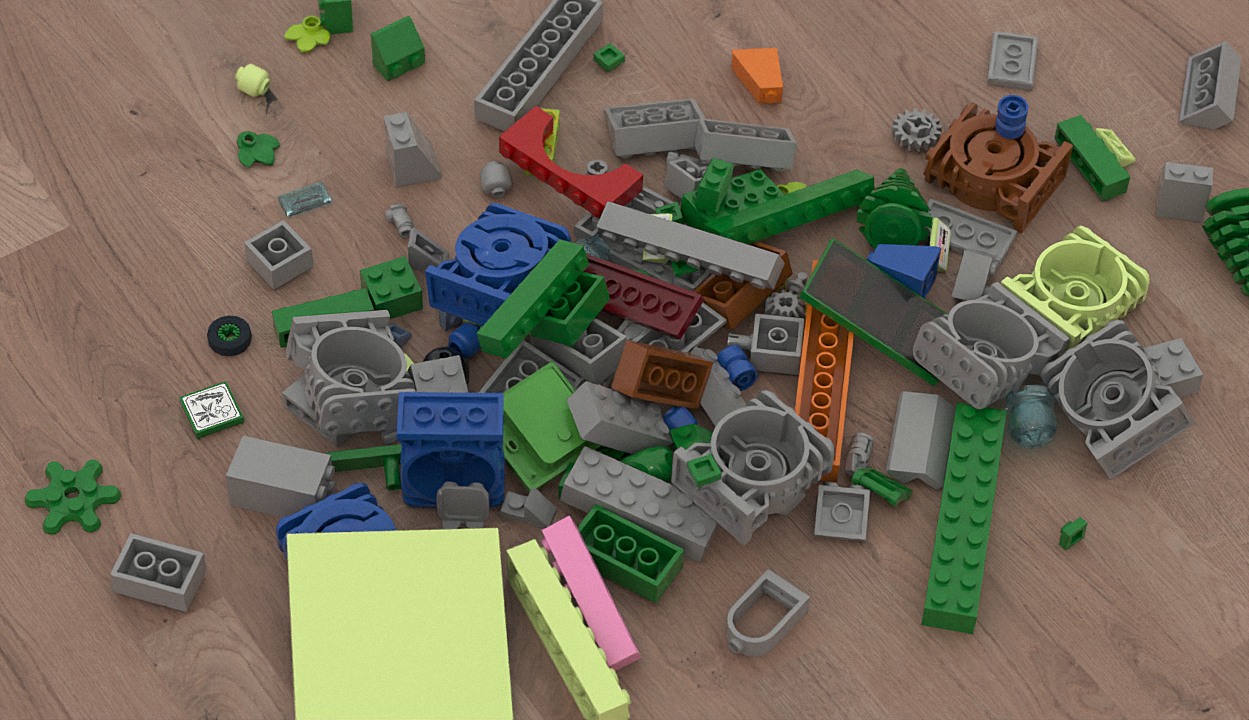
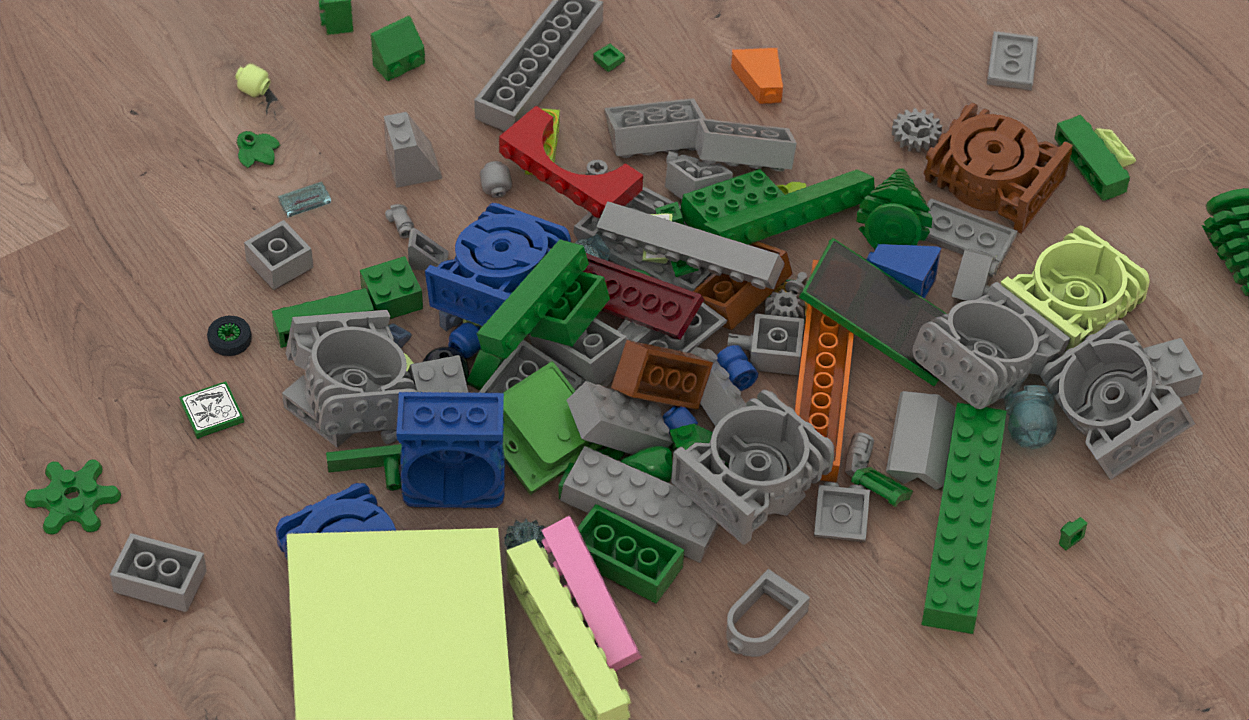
(278, 477): light grey brick -> none
(308, 34): lime plate -> none
(463, 505): light grey piece -> none
(483, 369): none -> green slope
(523, 533): none -> clear light blue gear
(530, 510): light grey slope -> none
(704, 470): green plate -> none
(714, 185): green brick -> none
(941, 238): slope -> none
(1011, 116): blue wheel -> none
(1183, 191): light grey slope -> none
(1211, 87): light grey slope -> none

